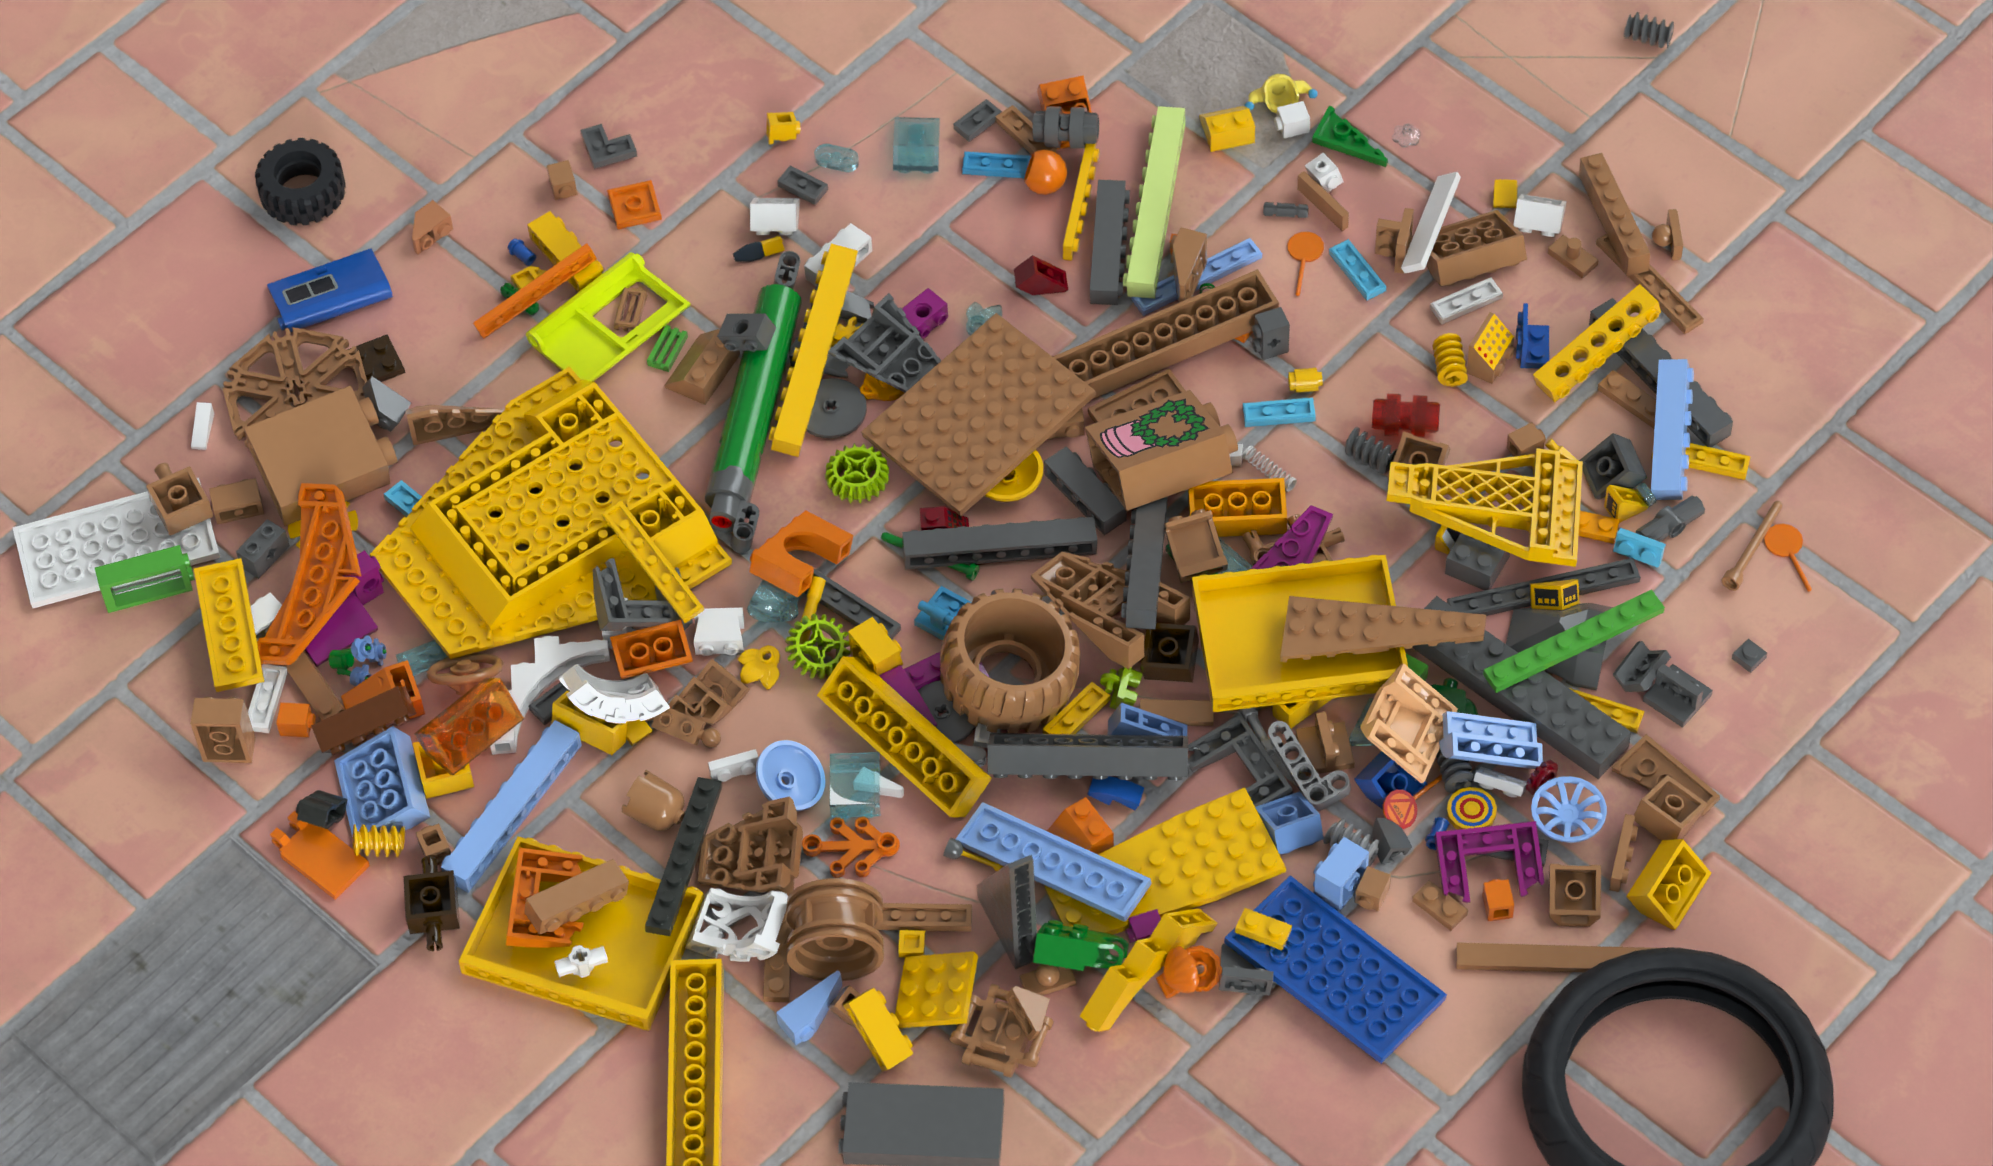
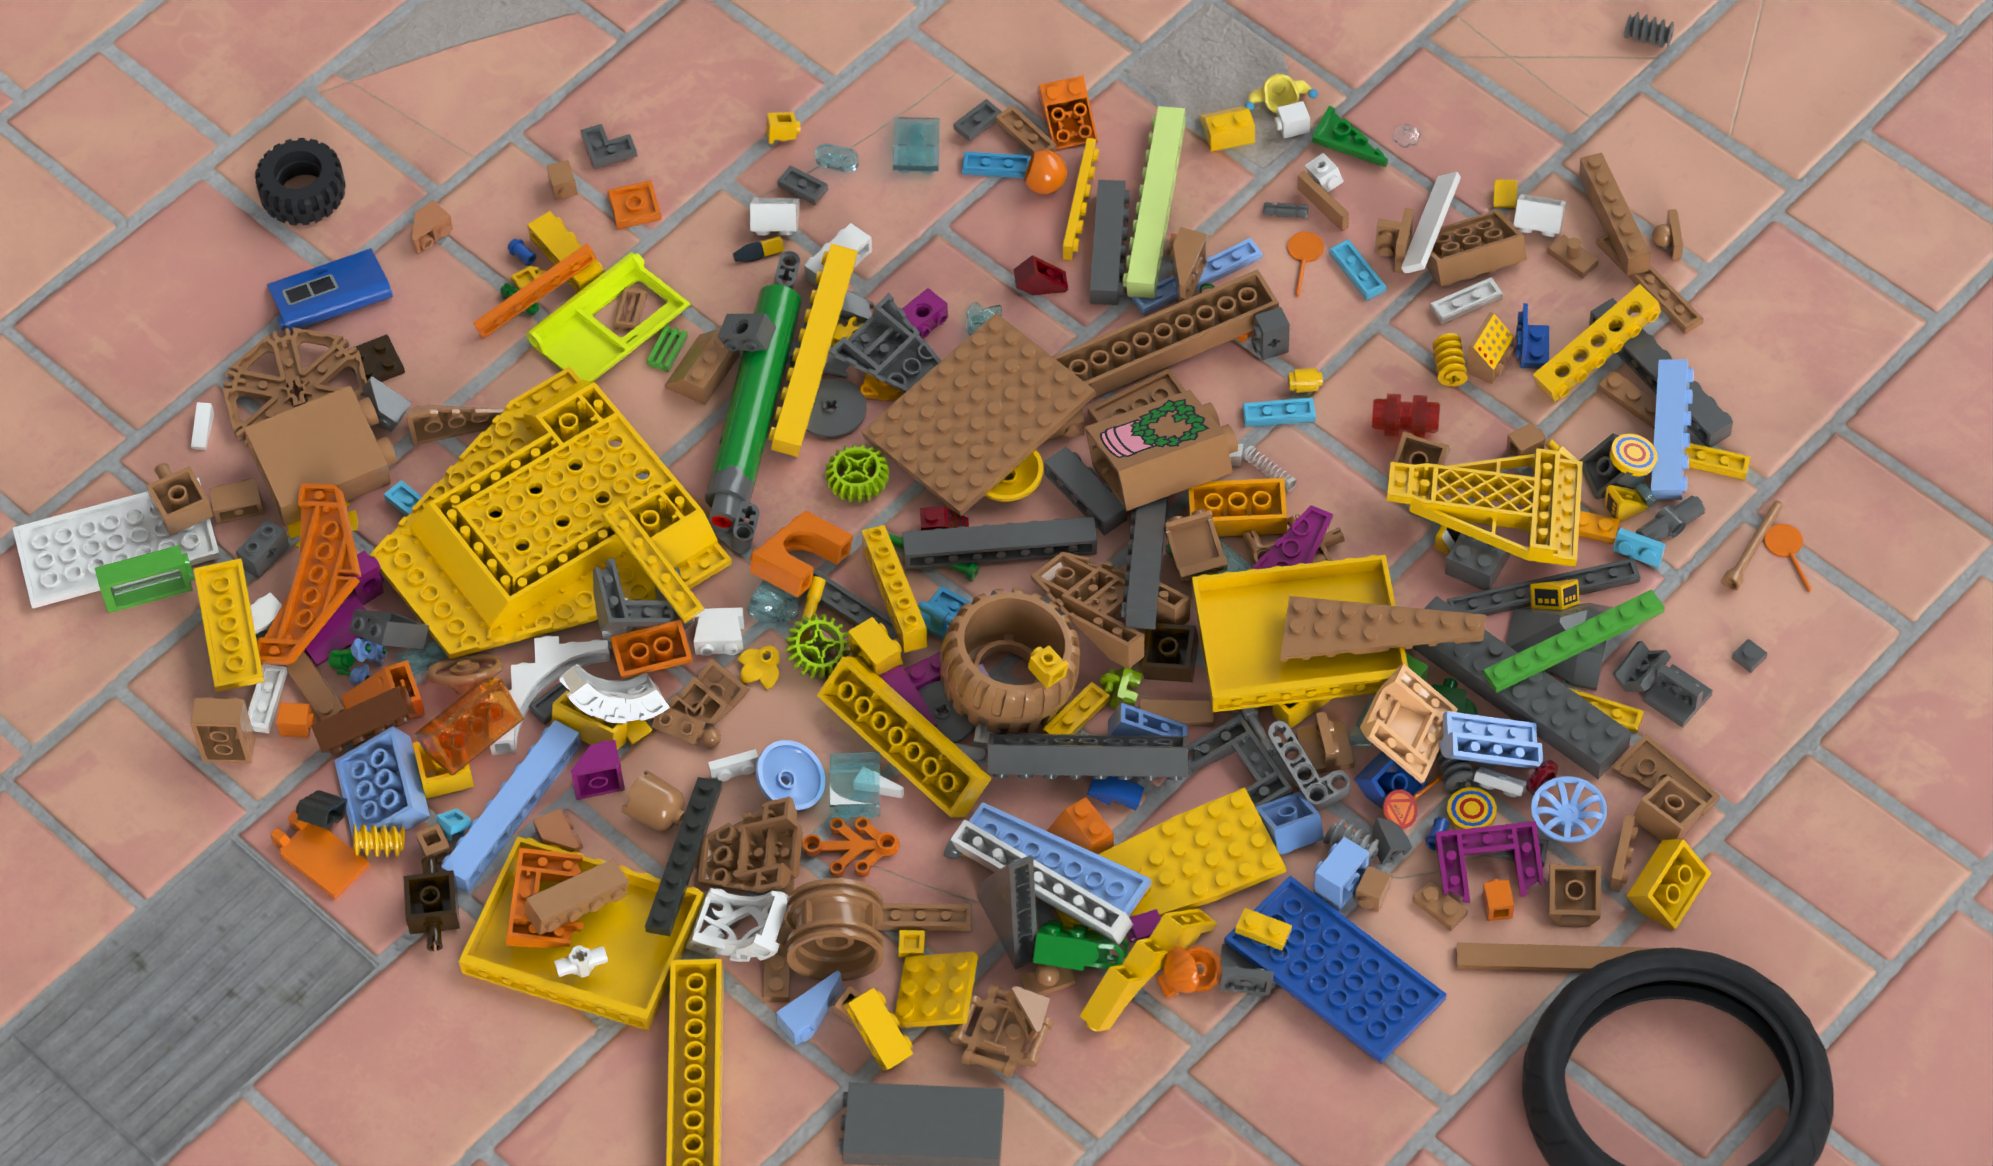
(389, 629): none -> dark grey window
(453, 822): none -> medium azure tile
(556, 830): none -> nougat slope
(598, 771): none -> magenta slope
(894, 588): none -> yellow brick
(1047, 666): none -> yellow brick
(1048, 884): none -> white brick
(1054, 127): dark grey piece -> none
(1369, 452): dark grey piece -> none
(1633, 454): none -> yellow tile

